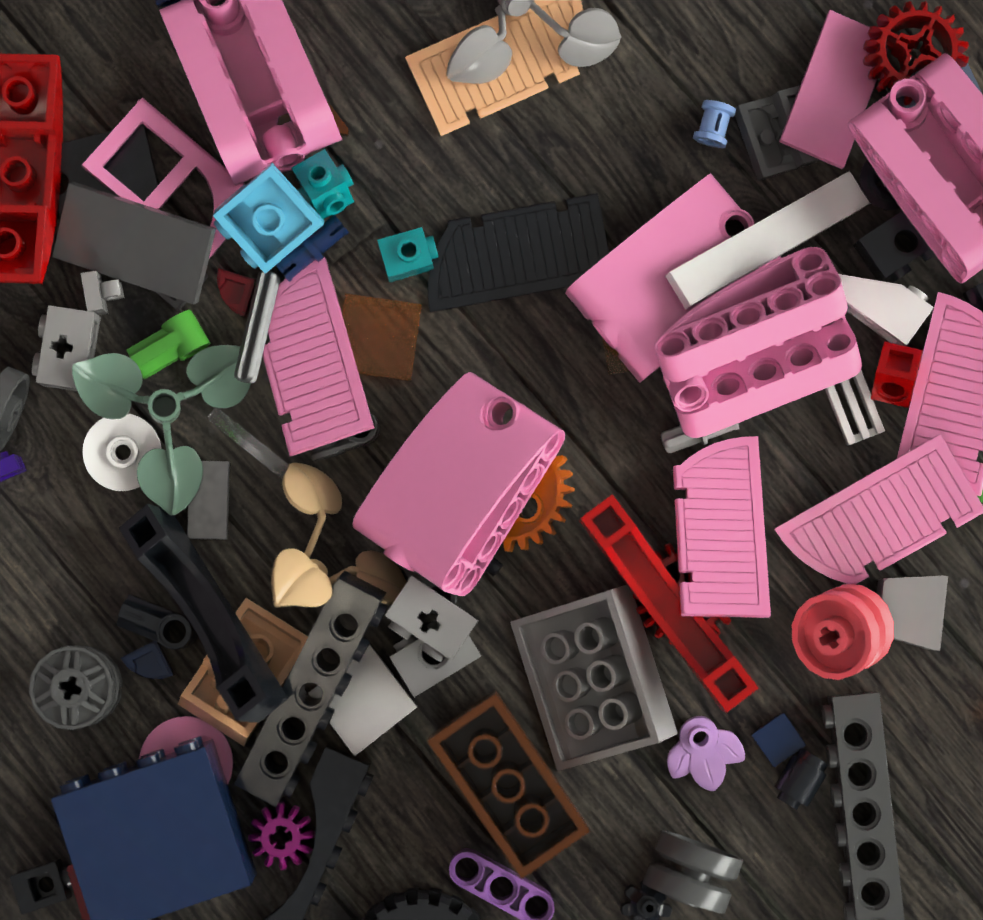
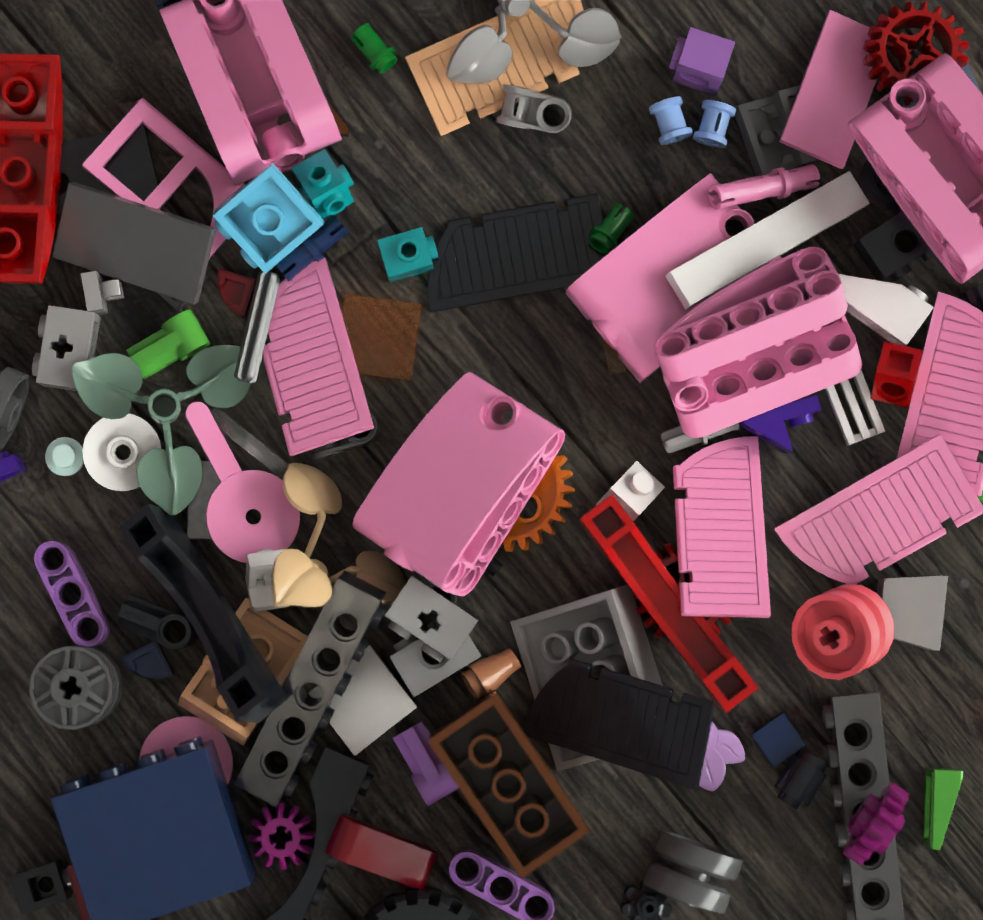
(56, 582): none -> medium lavender beam
(64, 456): none -> light aqua plate
(240, 493): none -> bright pink piece
(259, 579): none -> white bracket
(374, 48): none -> green pin
(381, 852): none -> dark red beam
(428, 771): none -> medium lavender piece
(489, 673): none -> nougat cone
(530, 109): none -> light grey piece
(606, 234): none -> green pin
(623, 722): none -> black piece
(635, 490): none -> white bracket
(670, 120): none -> light blue bush
(701, 60): none -> medium lavender brick
(771, 424): none -> dark purple slope
(776, 183): none -> bright pink pin
(876, 823): none -> magenta gear
(939, 800): none -> bright green slope

